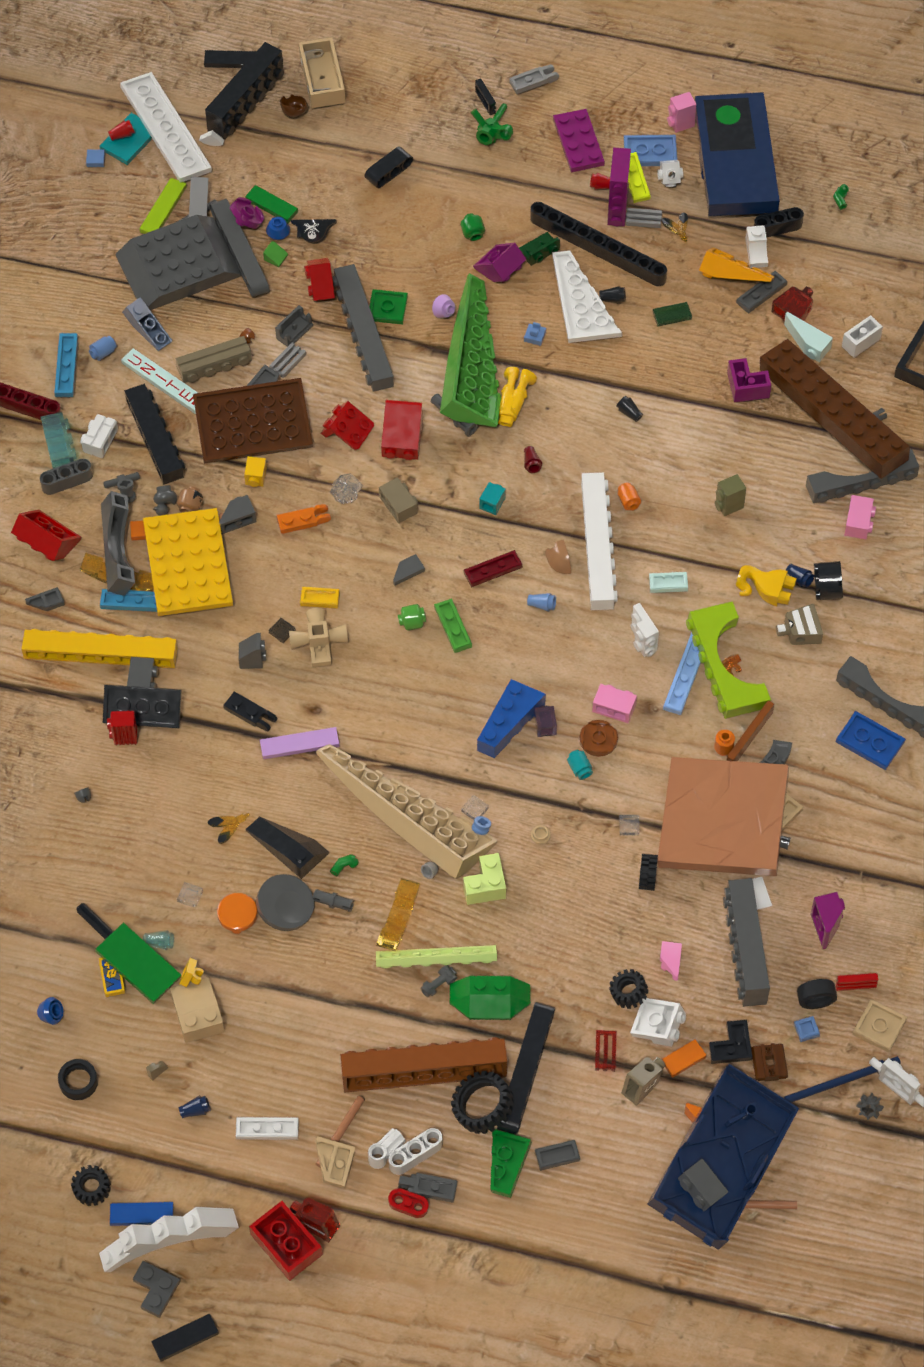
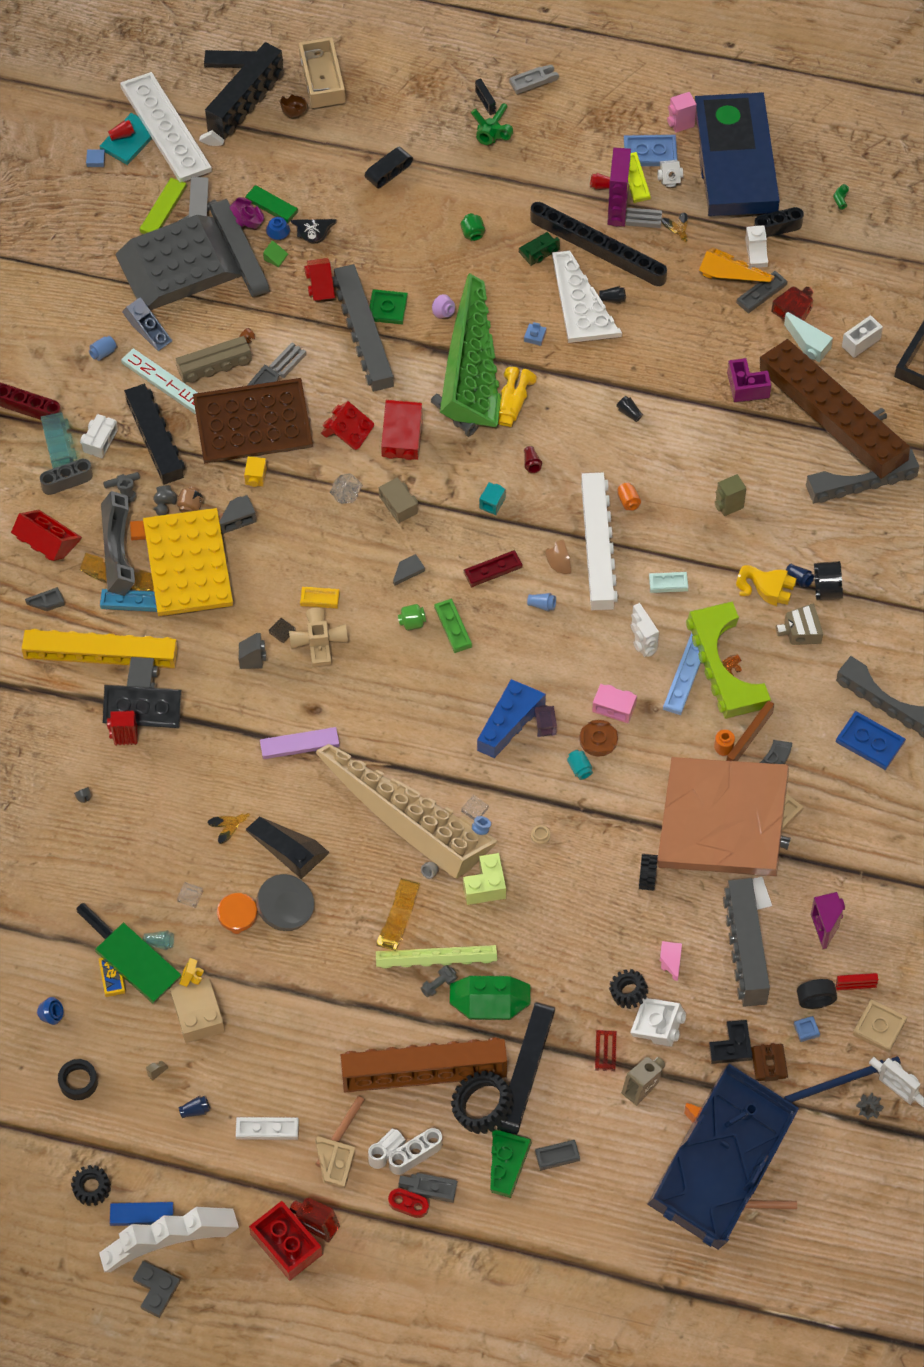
(66, 365): dark azure plate -> none
(185, 1337): black tile -> none
(249, 711): black hinge -> none
(293, 326): dark grey hinge -> none
(303, 518): orange hinge -> none
(333, 900): dark grey pin -> none
(342, 862): green arm -> none
(500, 262): magenta slope -> none
(578, 140): magenta plate -> none
(629, 824): clear tile -> none
(672, 314): clear green tile -> none
(684, 1058): orange tile -> none
(702, 1185): dark grey brick -> none
(859, 516): bright pink brick -> none

